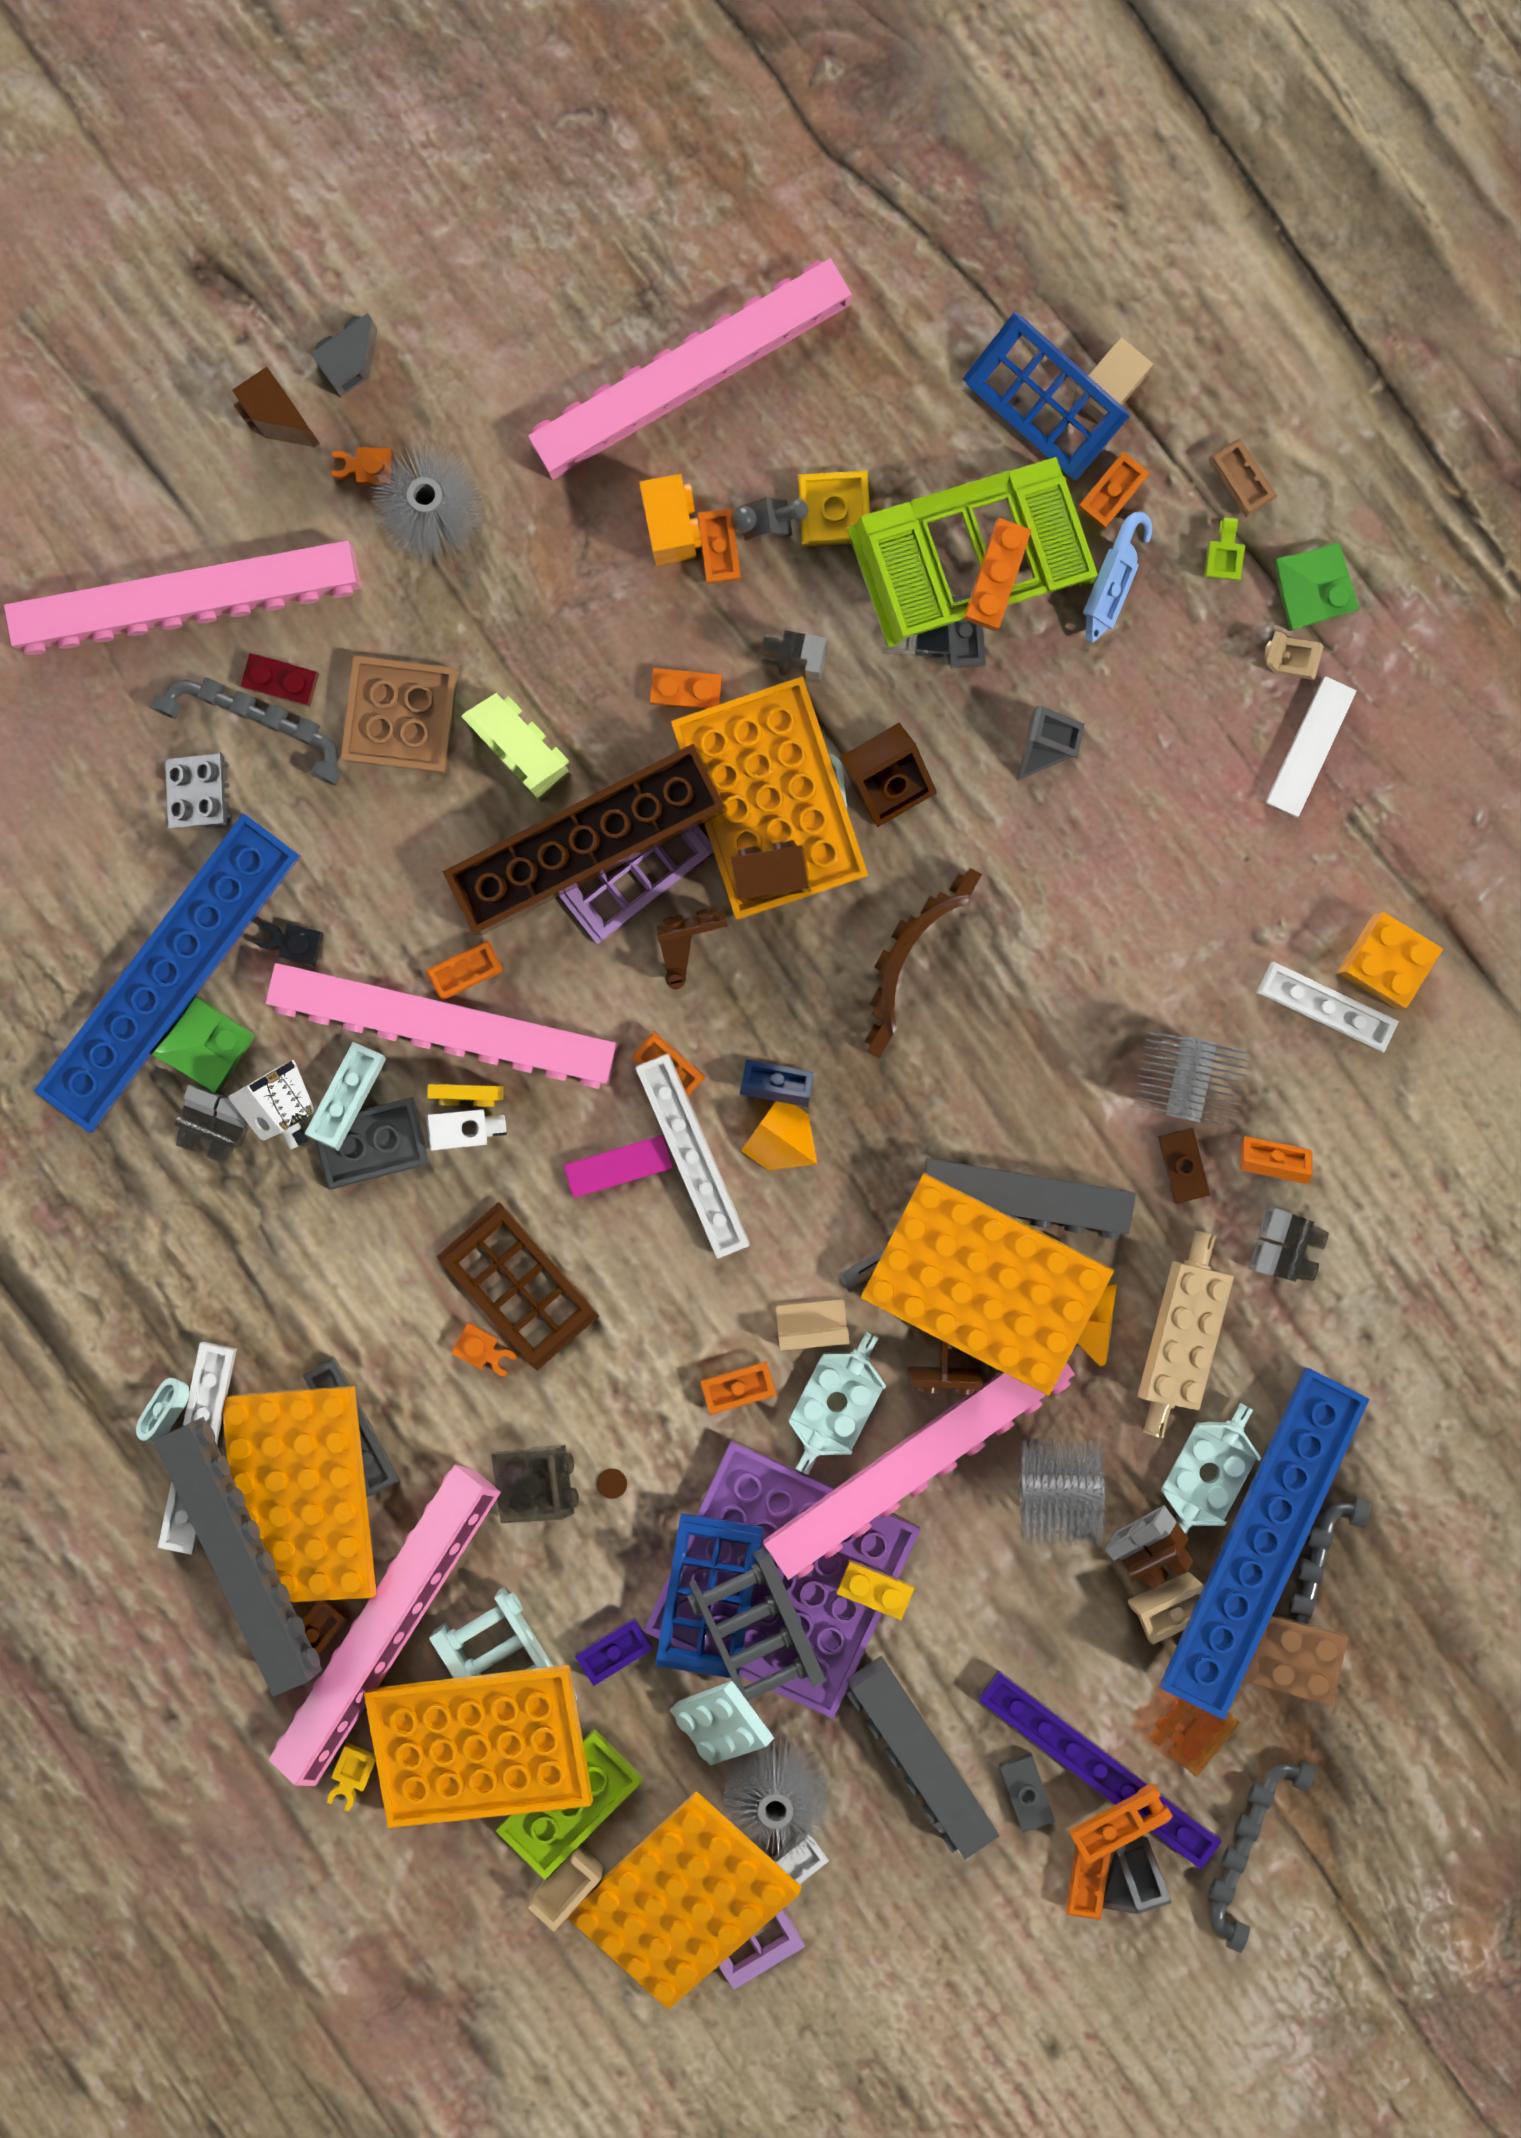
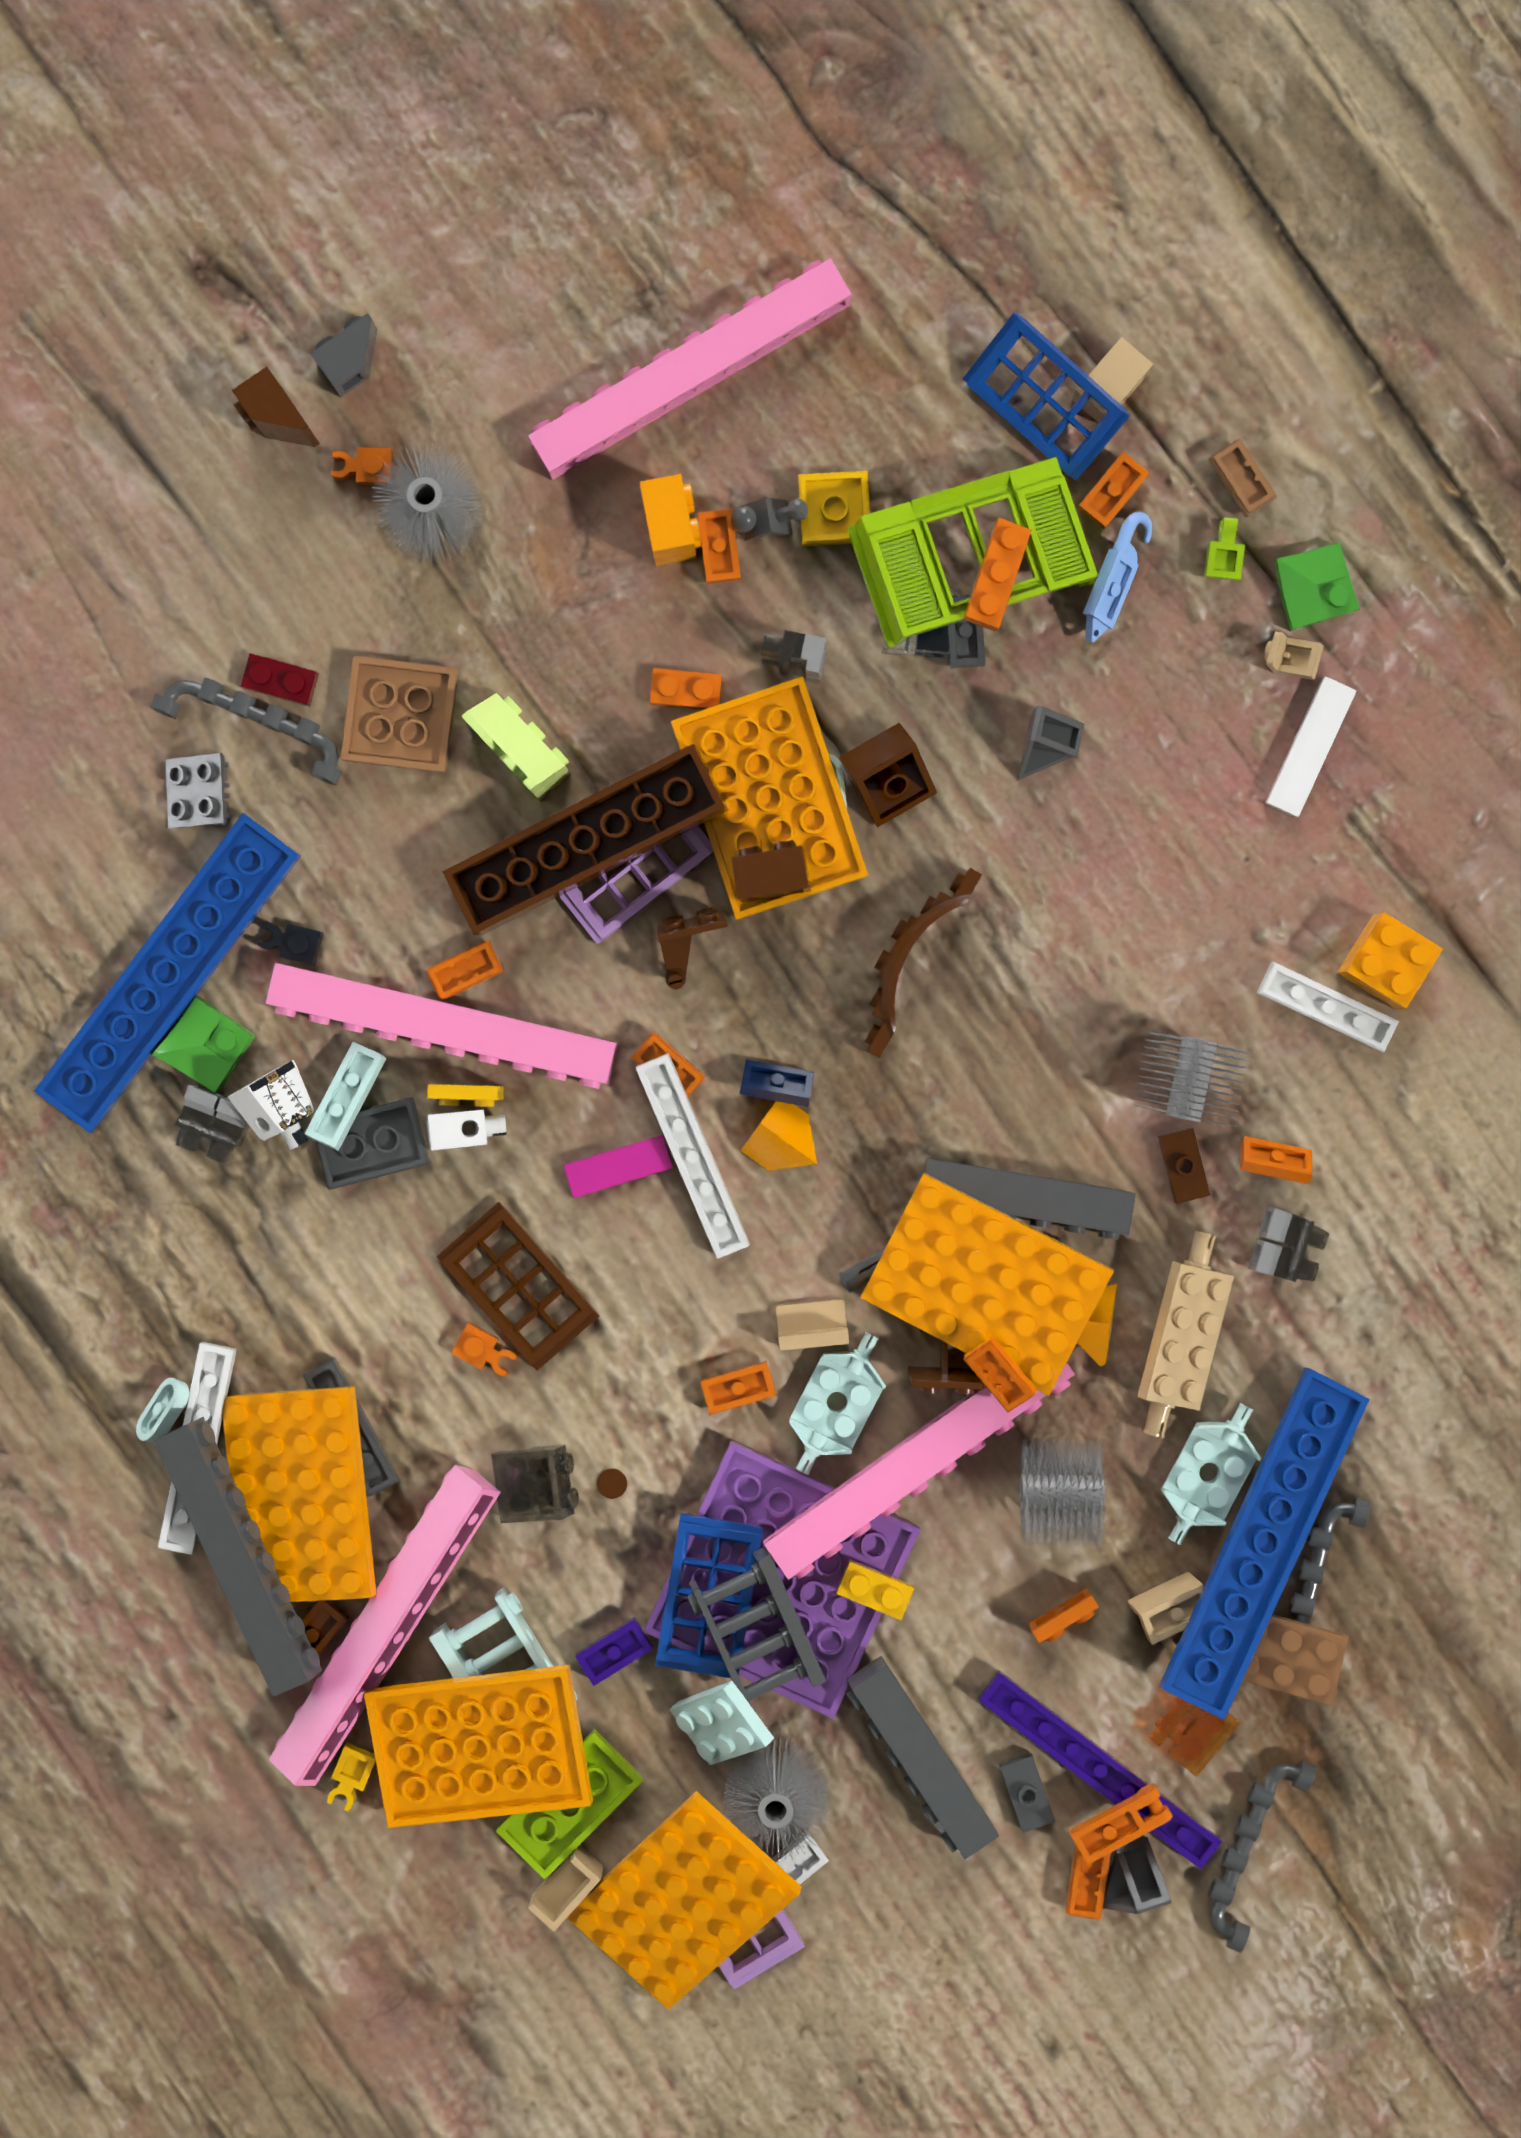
(183, 597): bright pink brick -> none
(1000, 1374): none -> orange plate
(1052, 1623): none -> orange plate
(1149, 1545): hips -> none

